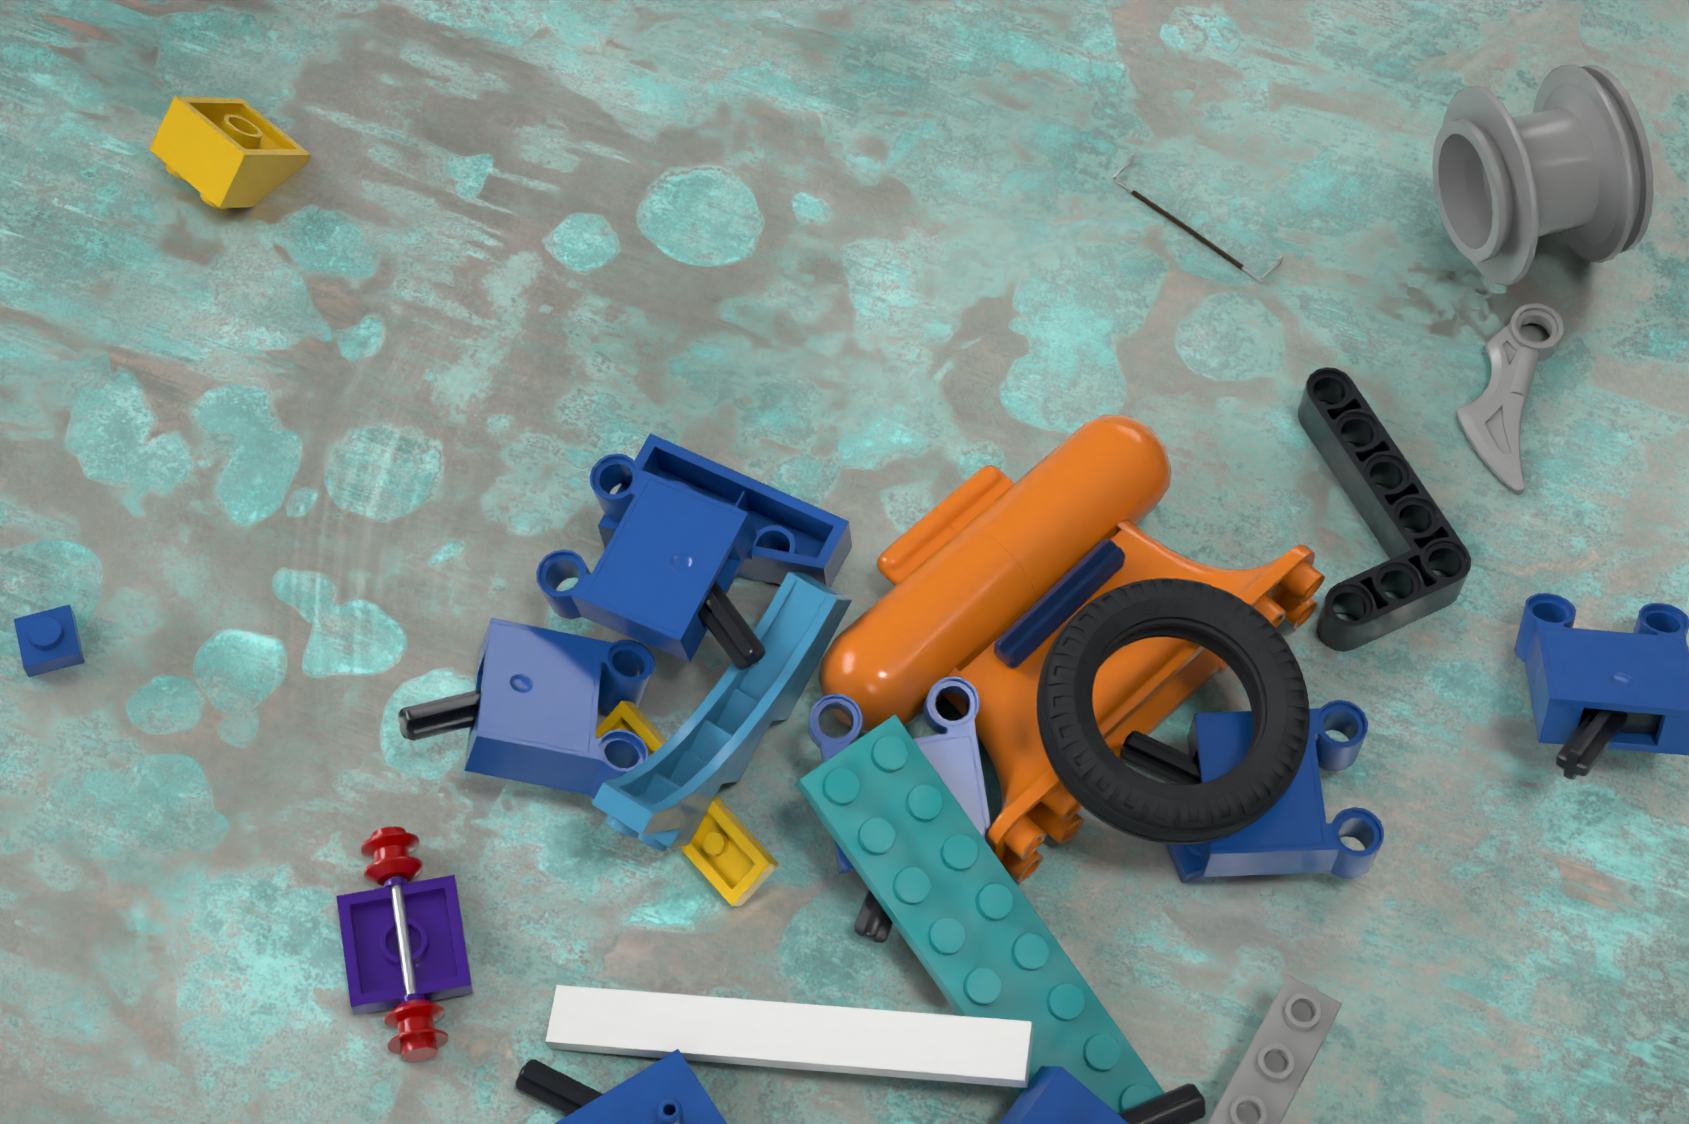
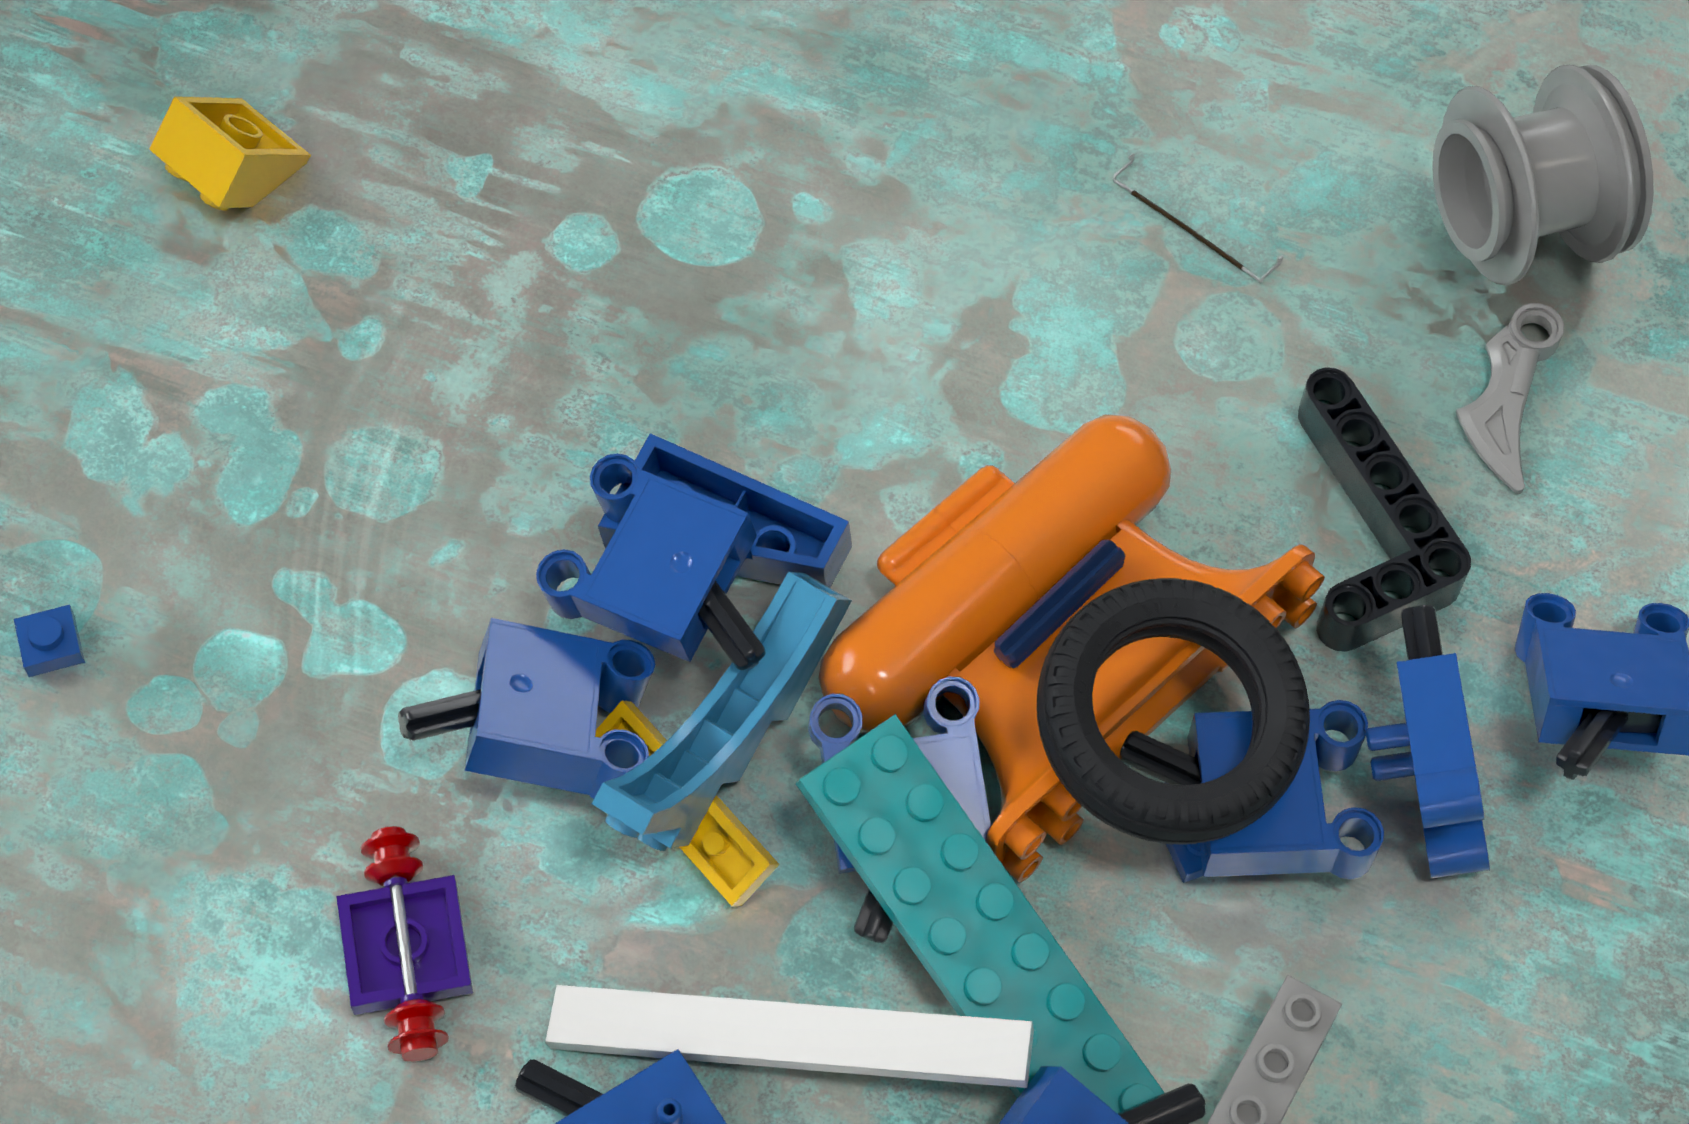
(1439, 750): none -> blue piece

